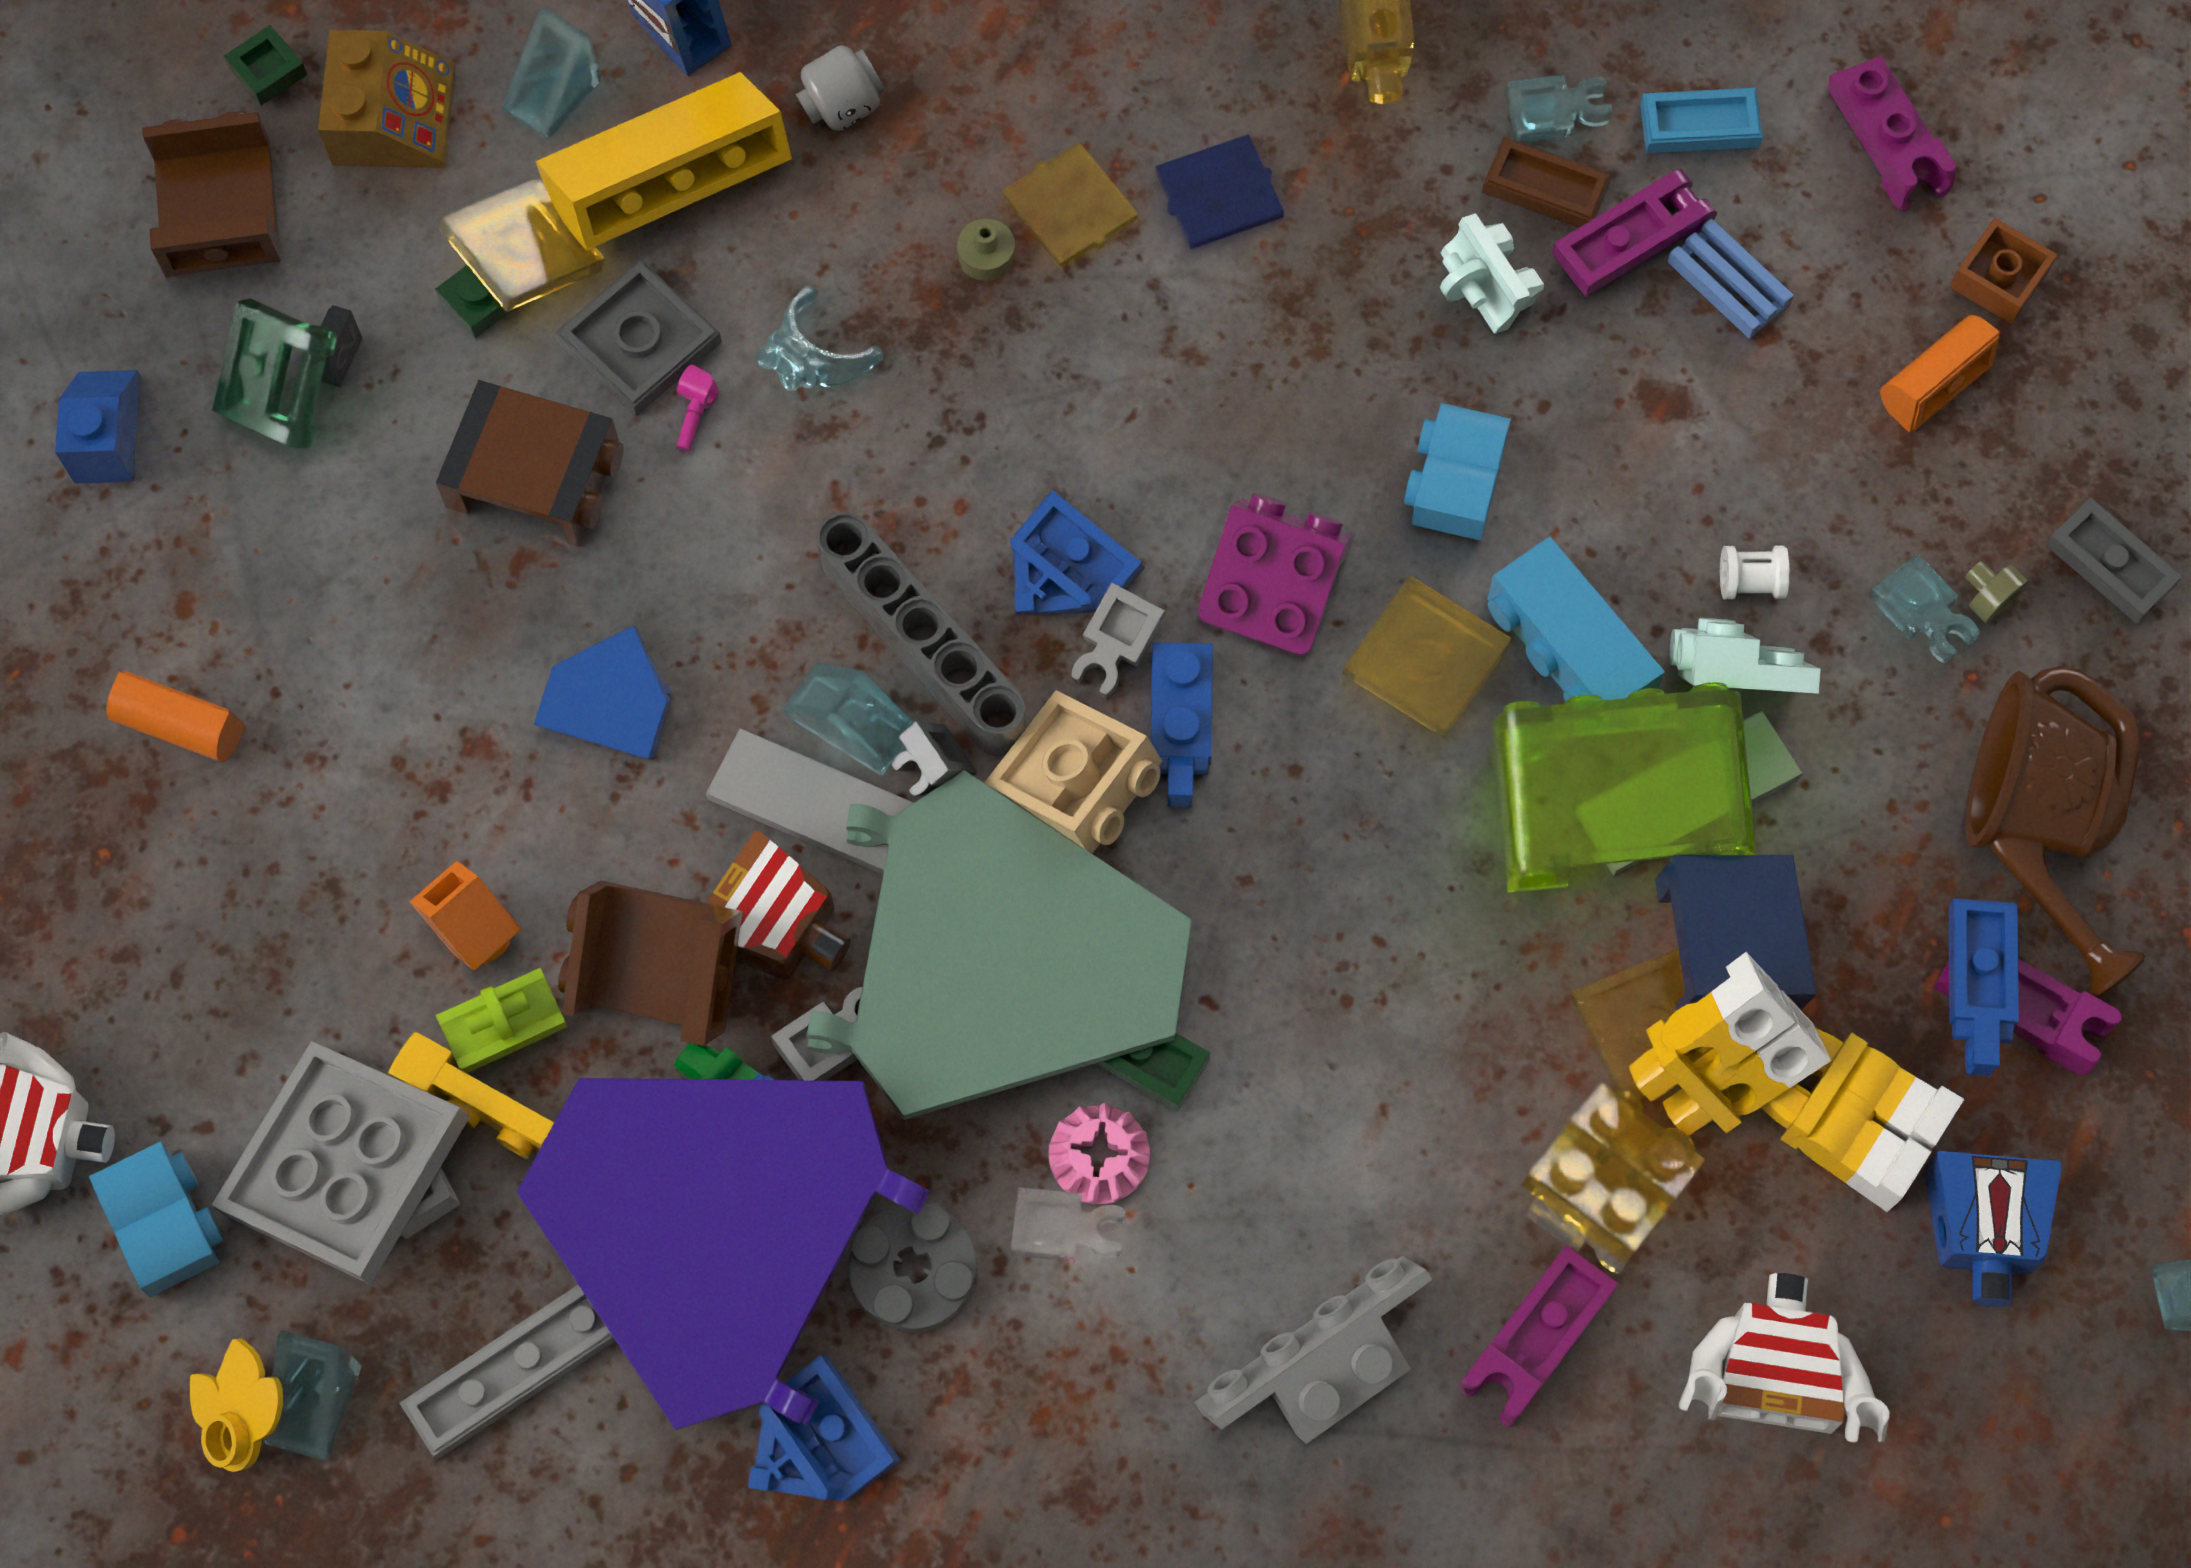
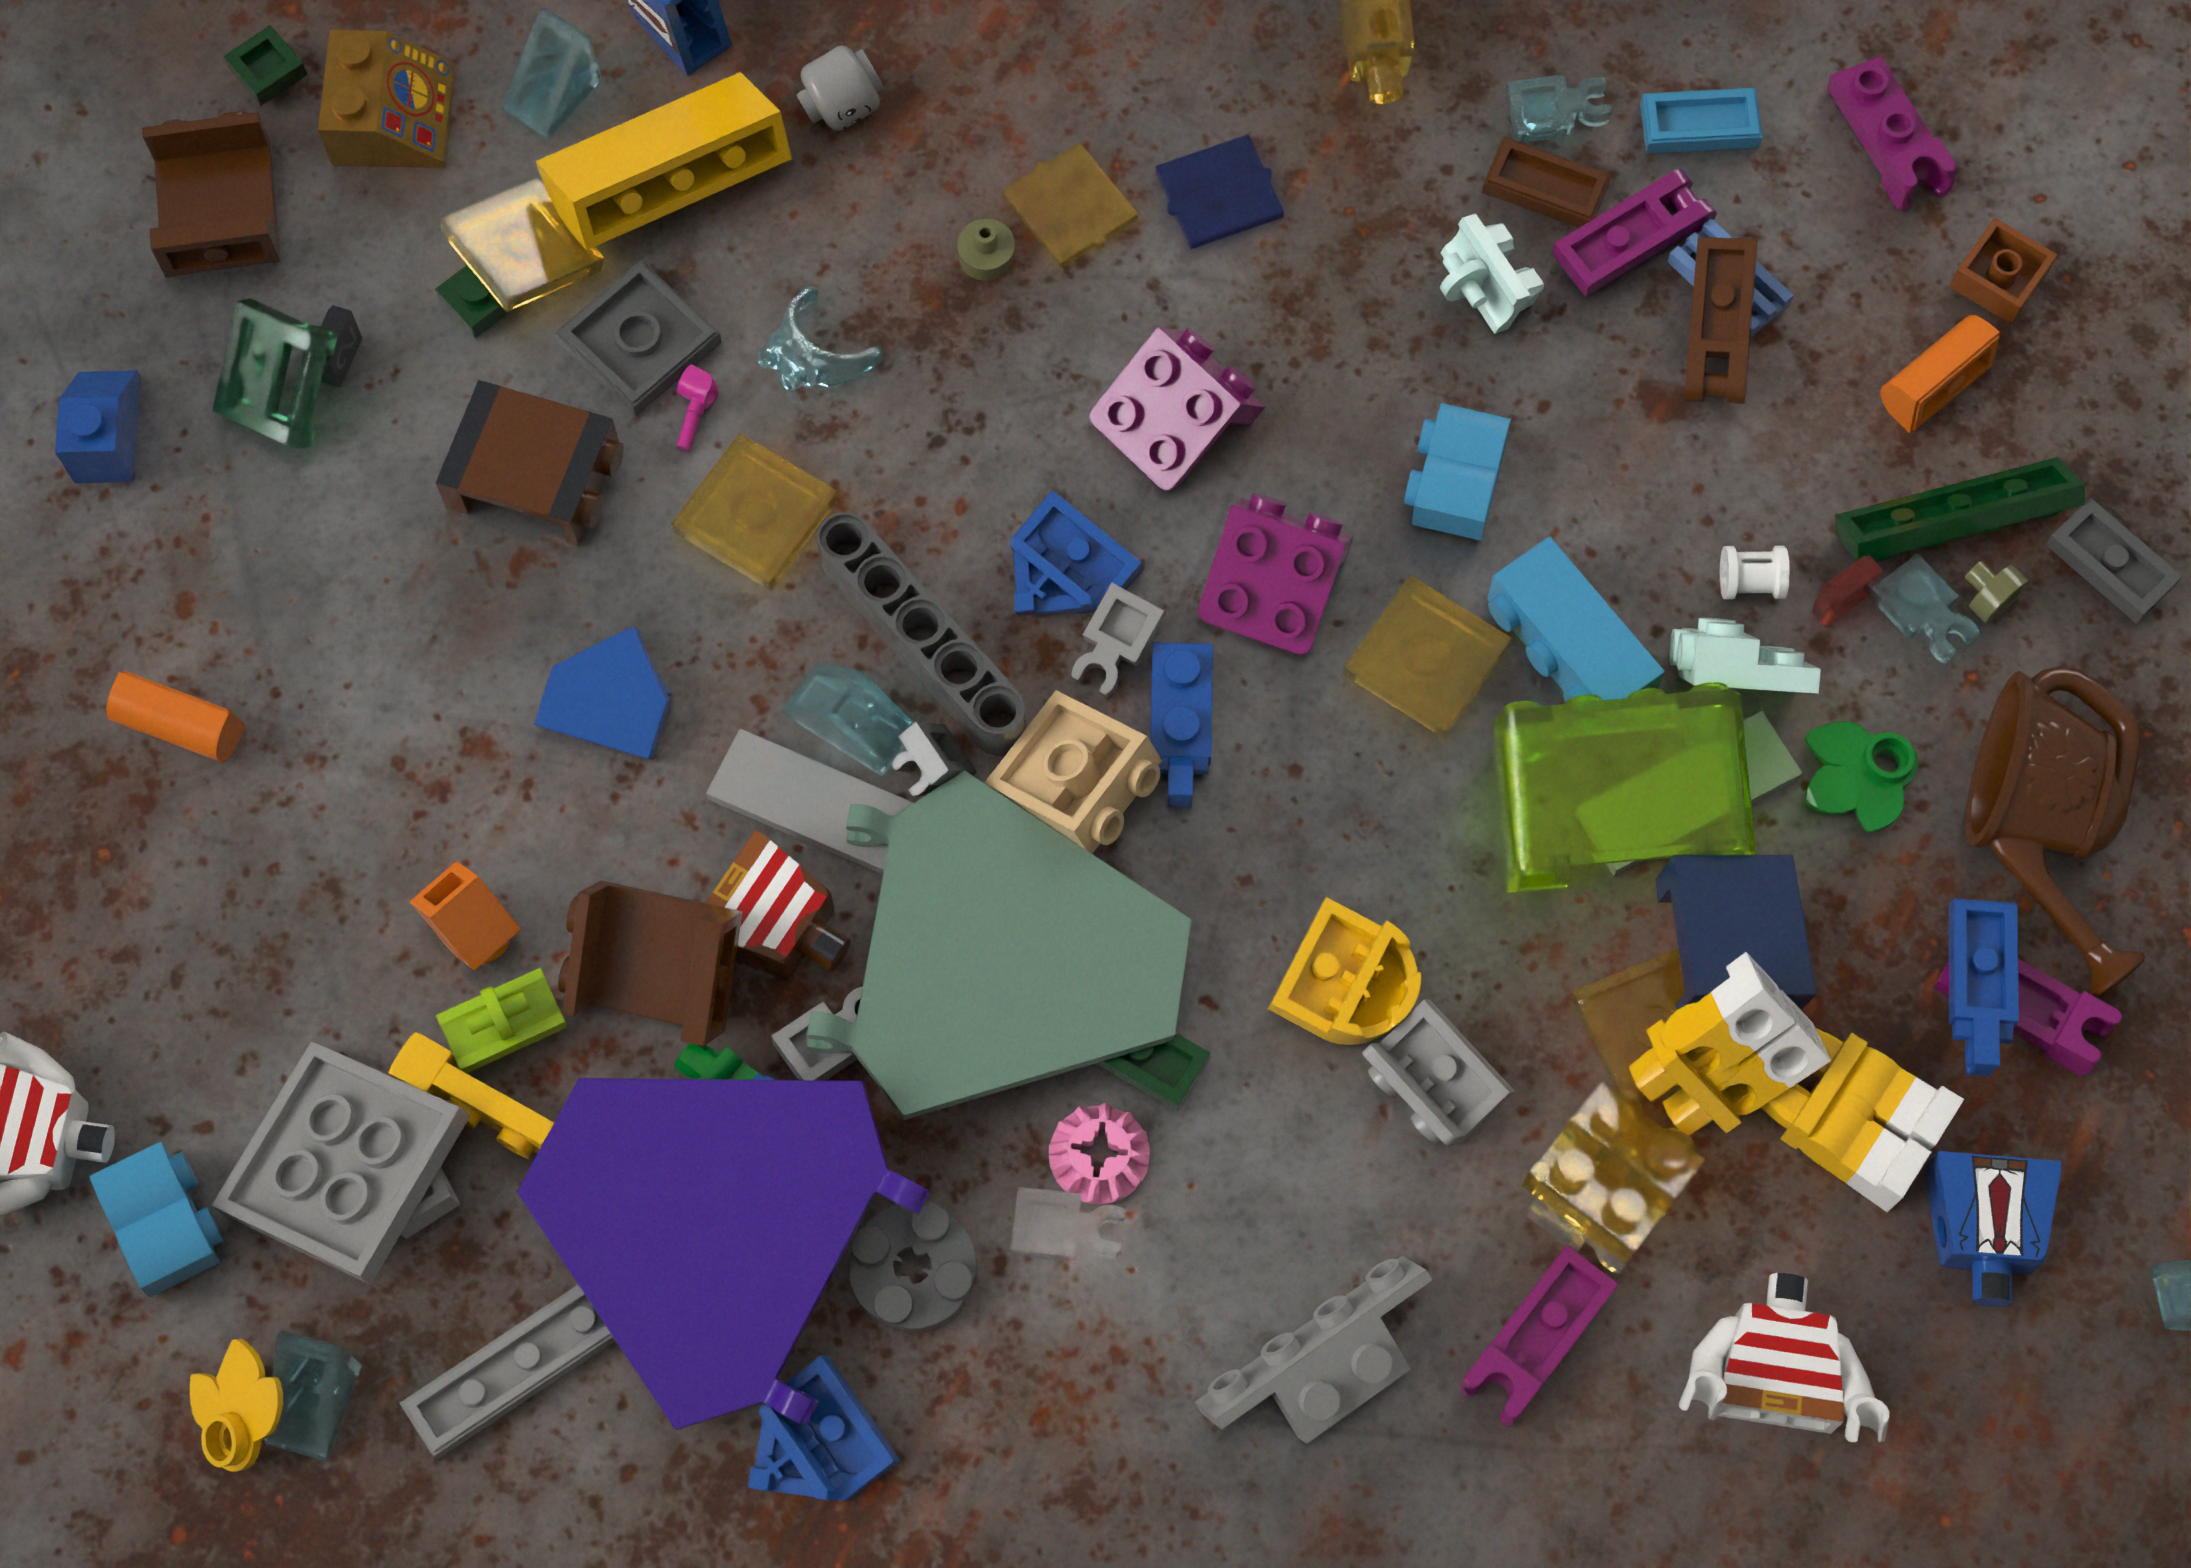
(755, 511): none -> clear yellow tile
(1173, 405): none -> bracket
(1348, 978): none -> yellow slope
(1437, 1075): none -> light grey bracket
(1721, 317): none -> reddish brown plate
(1846, 590): none -> clear red tile
(1852, 778): none -> green plate
(1960, 510): none -> dark green plate

